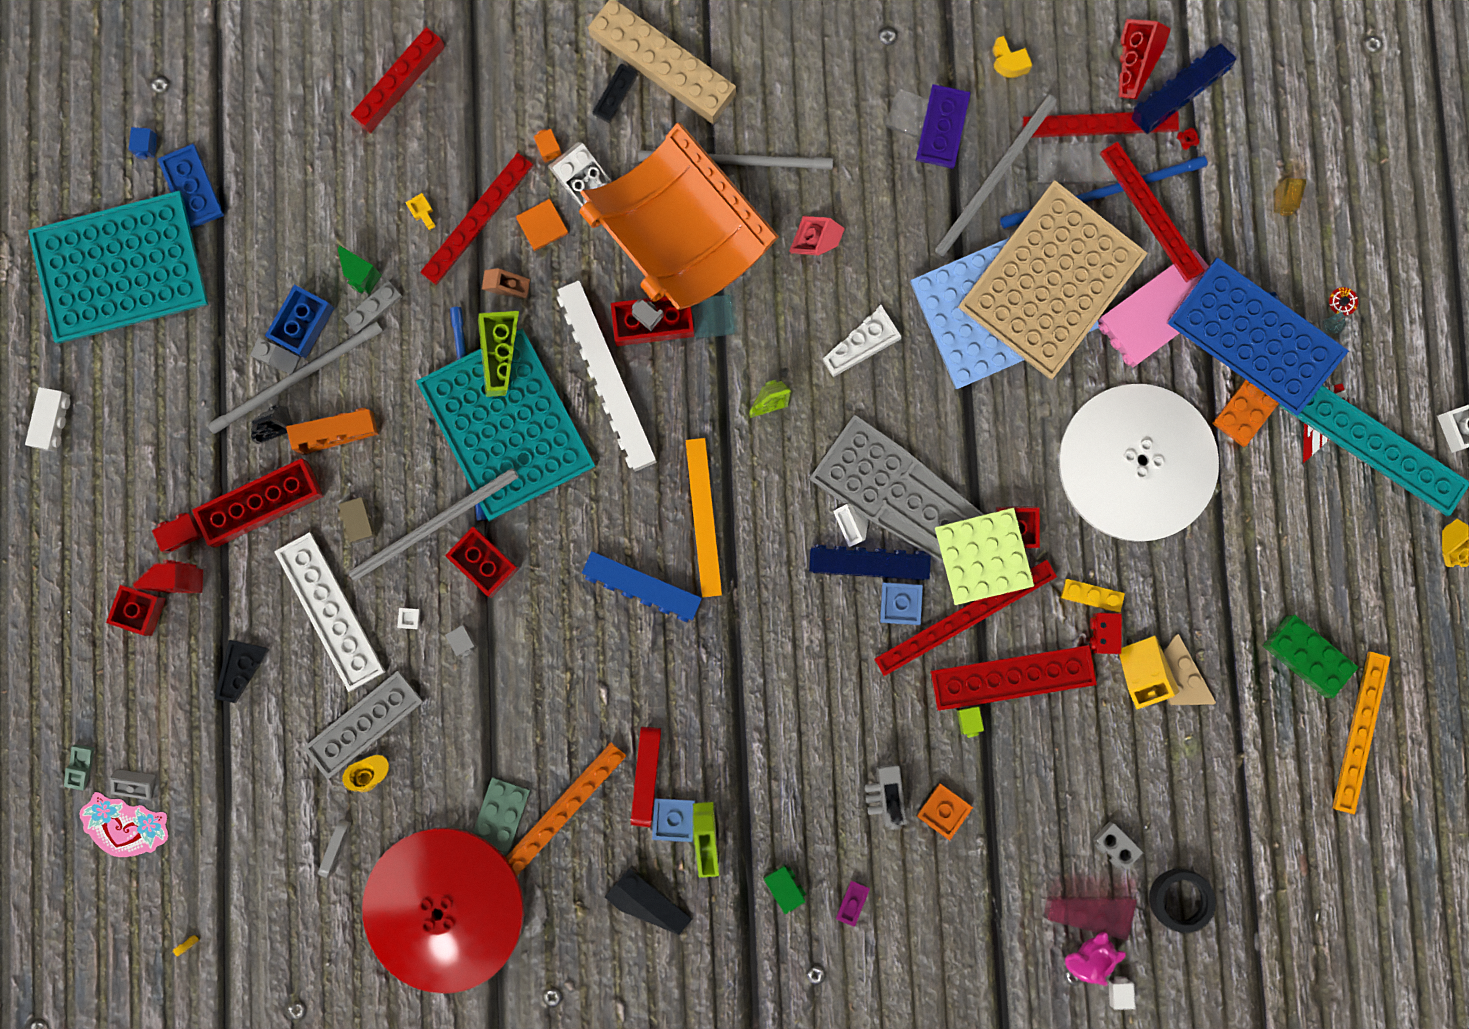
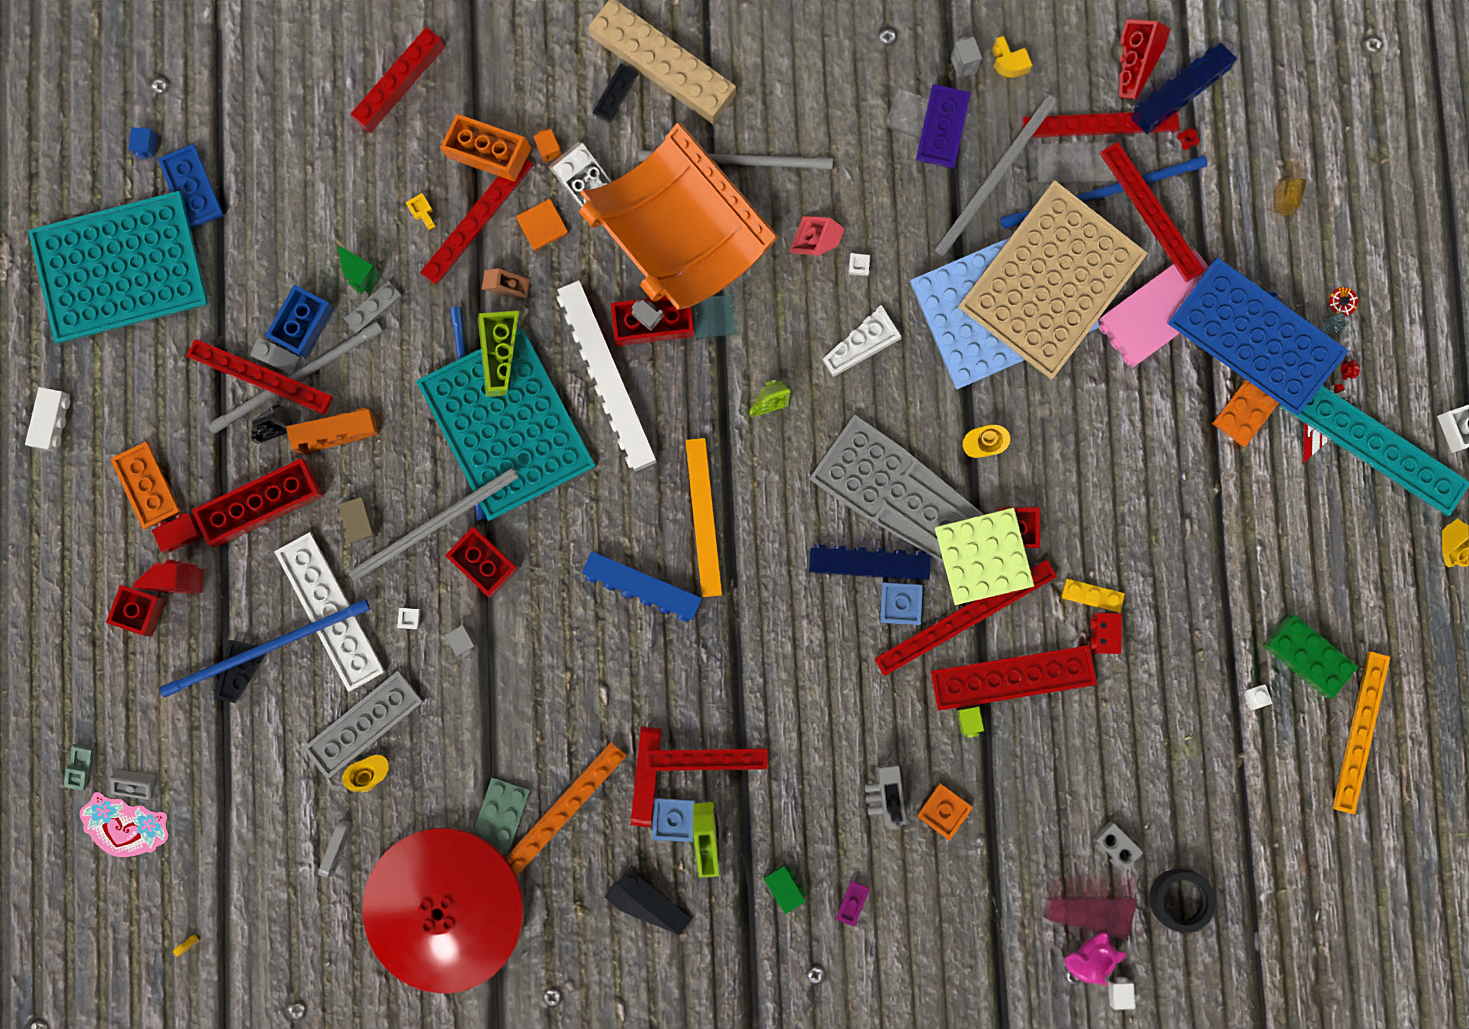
(145, 485): none -> orange plate
(260, 376): none -> red plate
(351, 611): none -> blue piece
(485, 147): none -> orange brick
(706, 759): none -> red plate
(852, 524): white slope -> none
(859, 264): none -> white plate
(966, 57): none -> light grey brick
(986, 441): none -> yellow piece
(1103, 469): white dish -> none
(1147, 673): yellow slope -> none
(1186, 675): tan wing -> none
(1258, 697): none -> white plate
(1350, 369): none -> red plate

